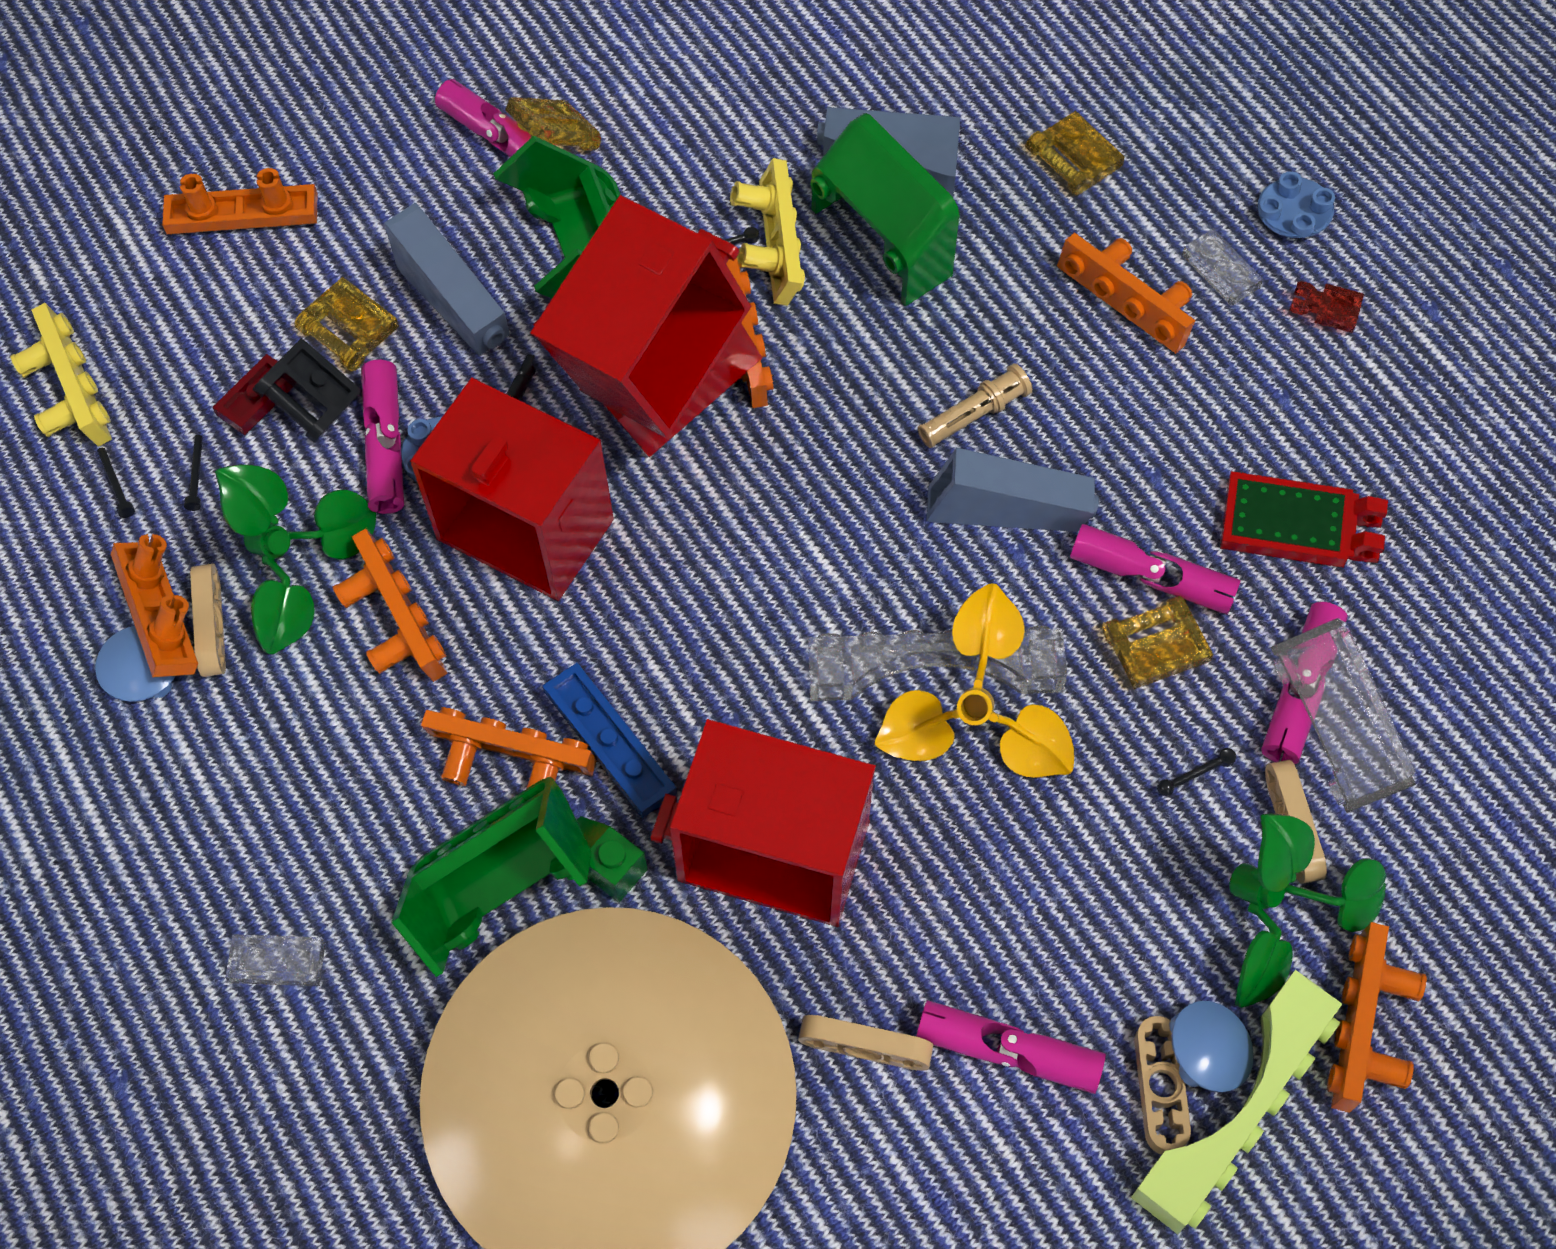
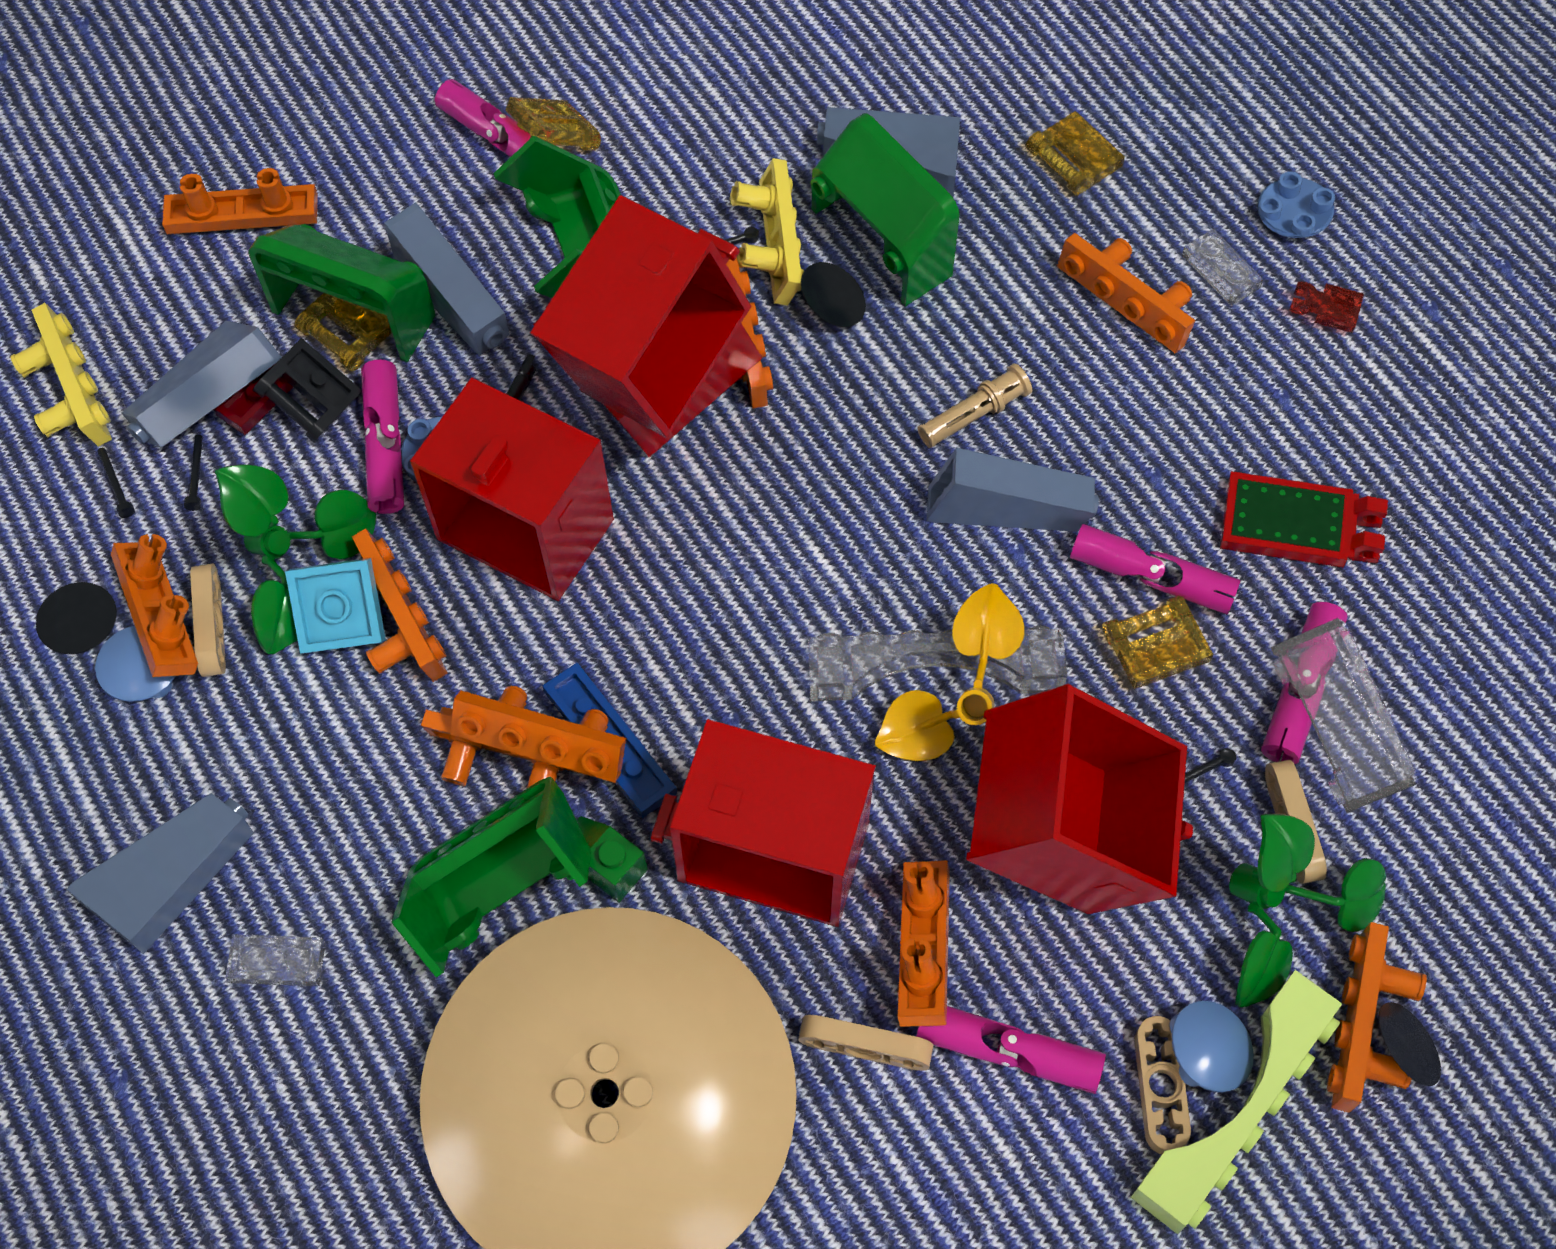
(76, 618): none -> black sticker
(163, 871): none -> sand blue slope
(200, 382): none -> sand blue slope
(335, 605): none -> medium azure plate
(346, 272): none -> green windscreen
(548, 739): none -> orange plate
(833, 294): none -> black sticker
(924, 944): none -> orange plate
(1080, 802): none -> red piece
(1409, 1044): none -> black sticker

